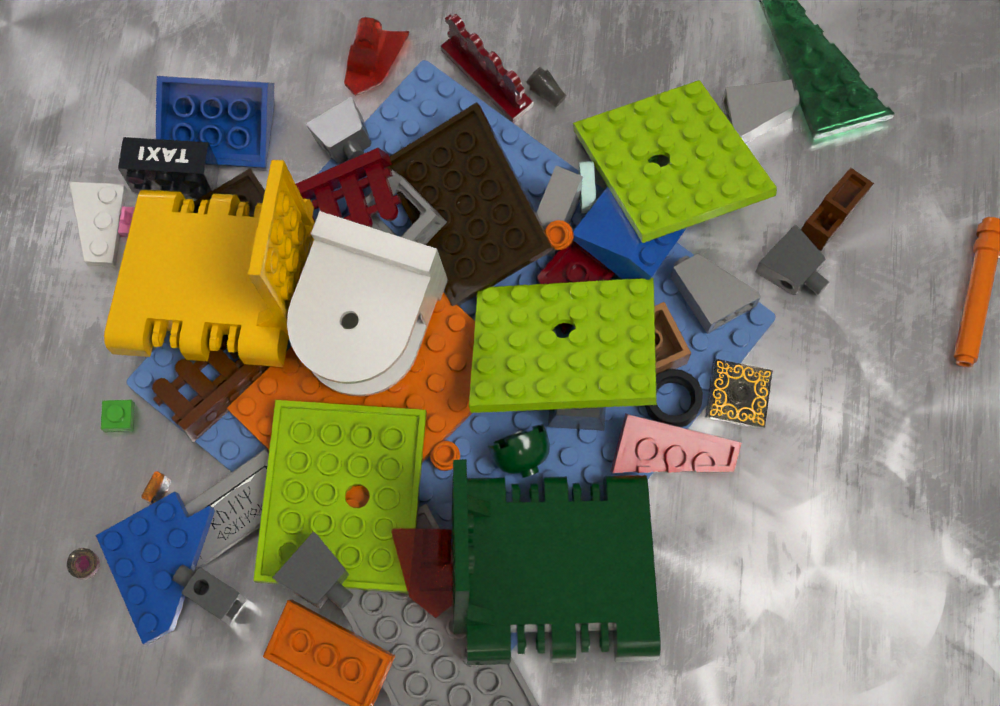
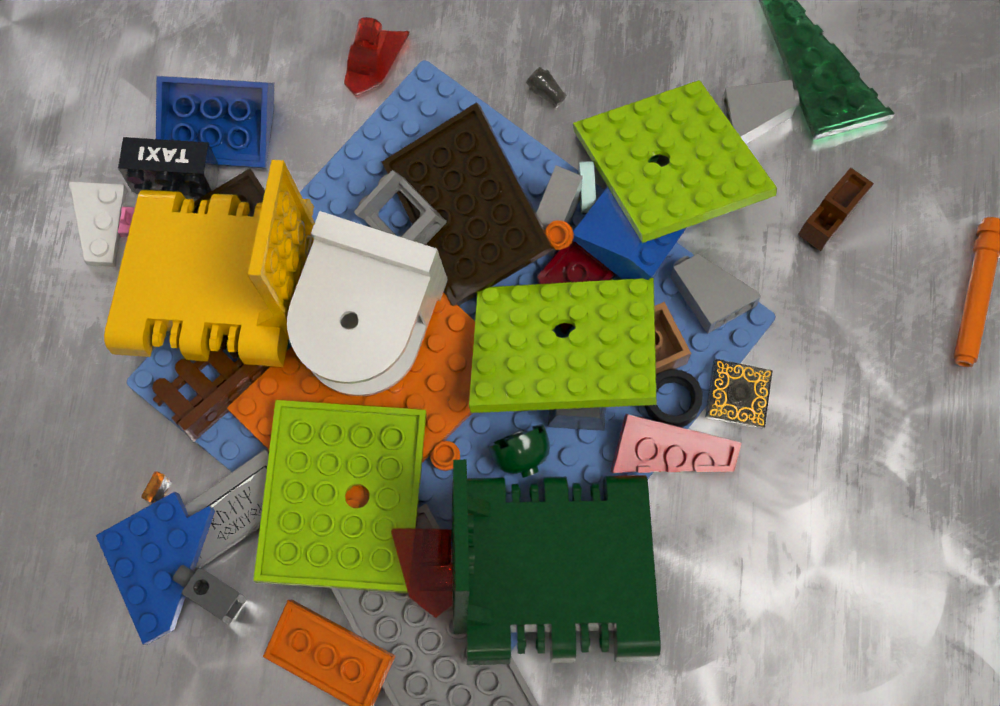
(83, 563): clear smoke tile -> none
(117, 415): bright green plate -> none
(315, 574): dark grey torso -> none
(341, 131): torso -> none
(347, 176): dark red fence -> none
(485, 70): dark red fence -> none
(794, 264): dark grey torso -> none

